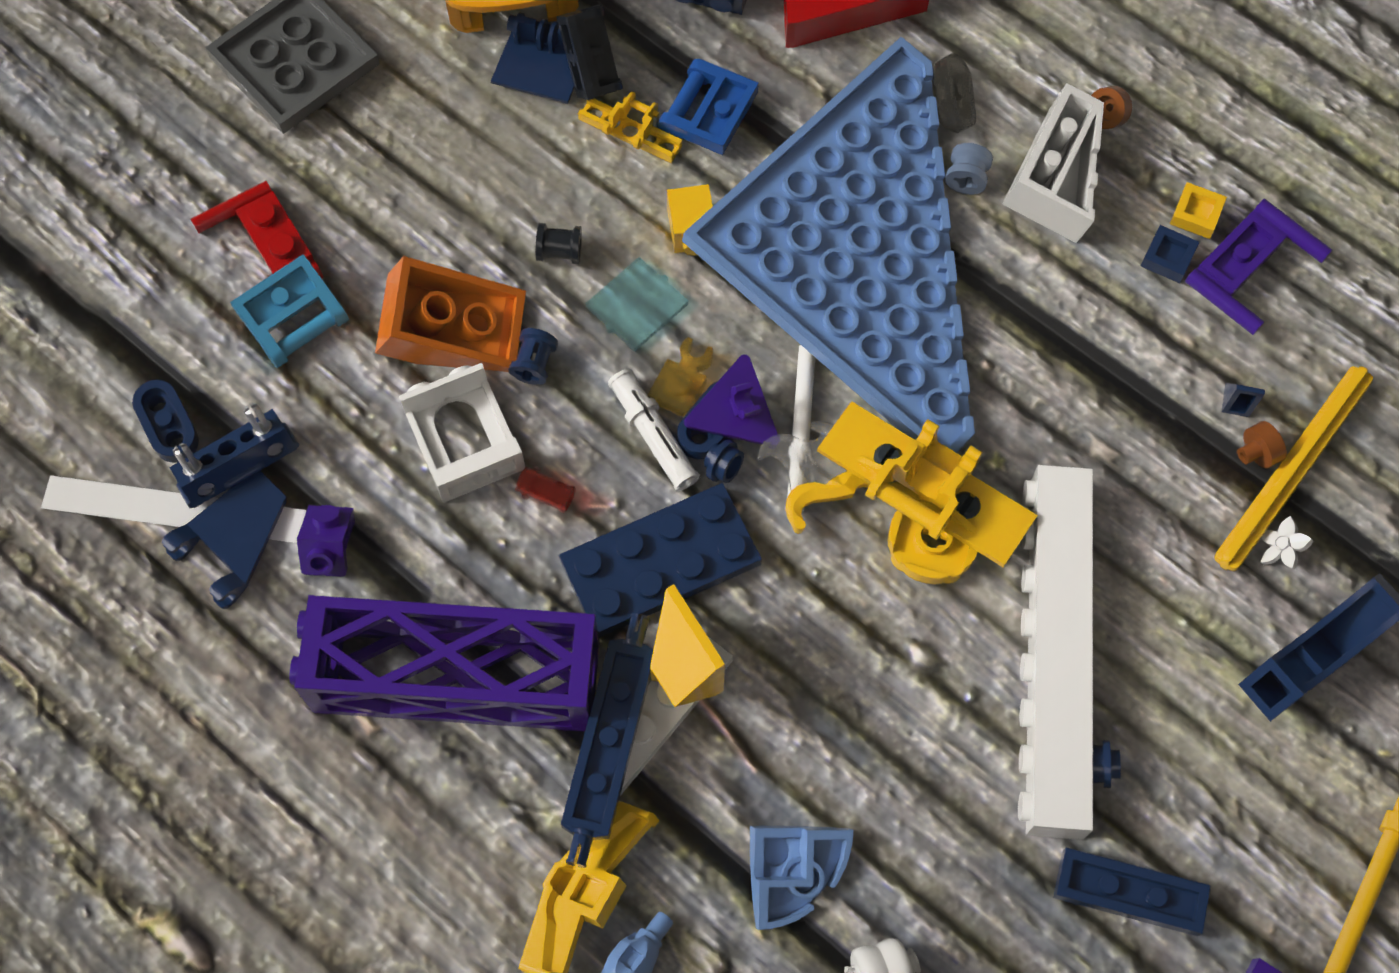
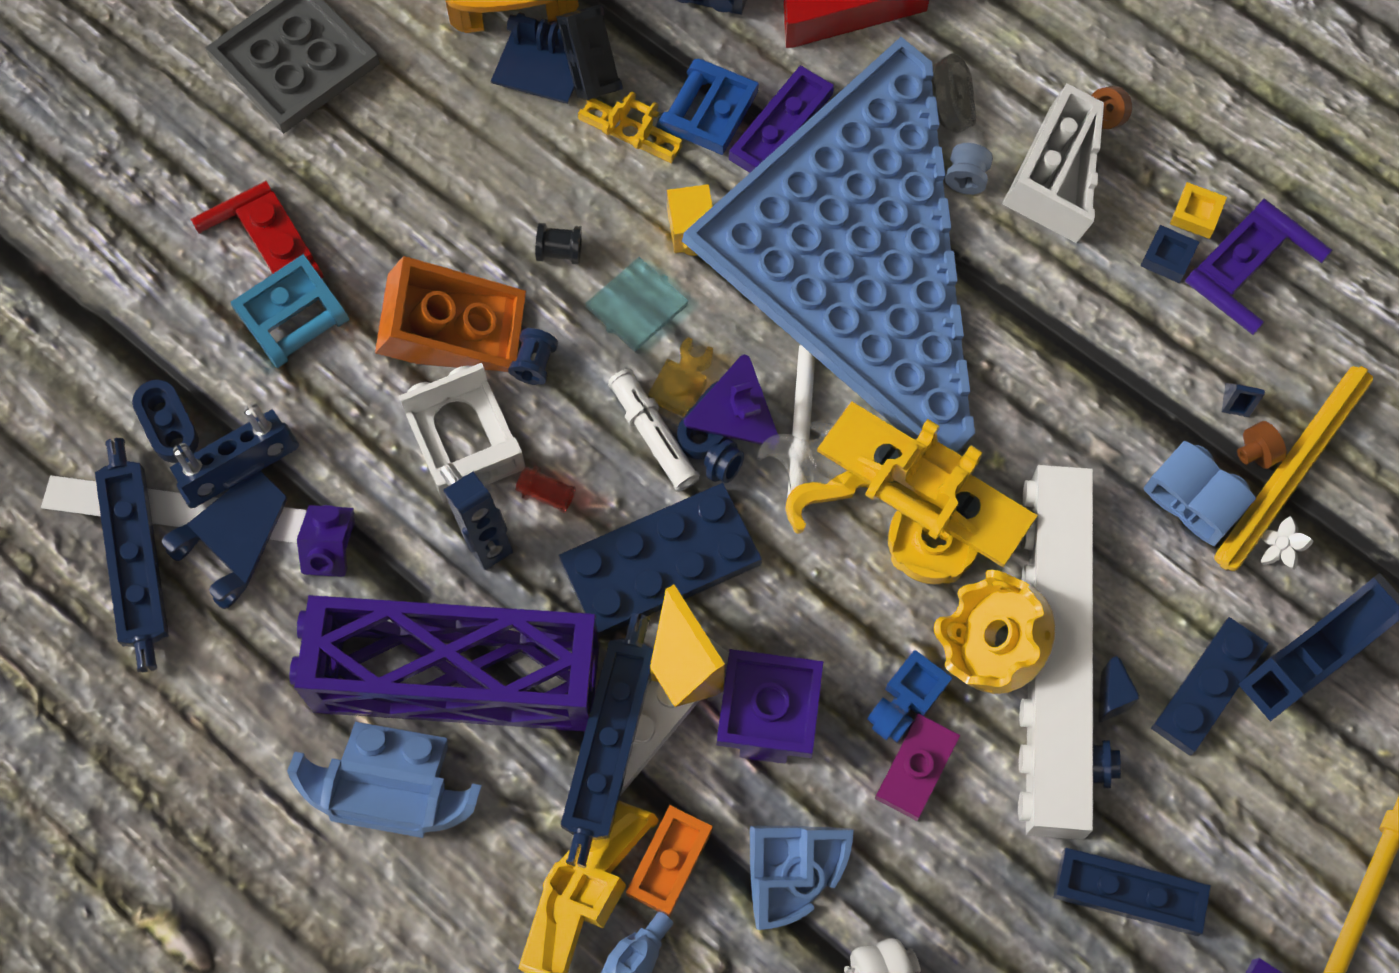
(131, 555): none -> dark blue plate
(385, 783): none -> medium blue plate
(477, 517): none -> dark blue piece
(669, 861): none -> orange plate
(769, 705): none -> dark purple panel
(786, 112): none -> dark purple plate
(915, 687): none -> blue plate
(917, 767): none -> magenta plate
(972, 630): none -> yellow plate
(1116, 690): none -> dark blue slope
(1199, 492): none -> medium blue brick
(1209, 686): none -> dark blue plate

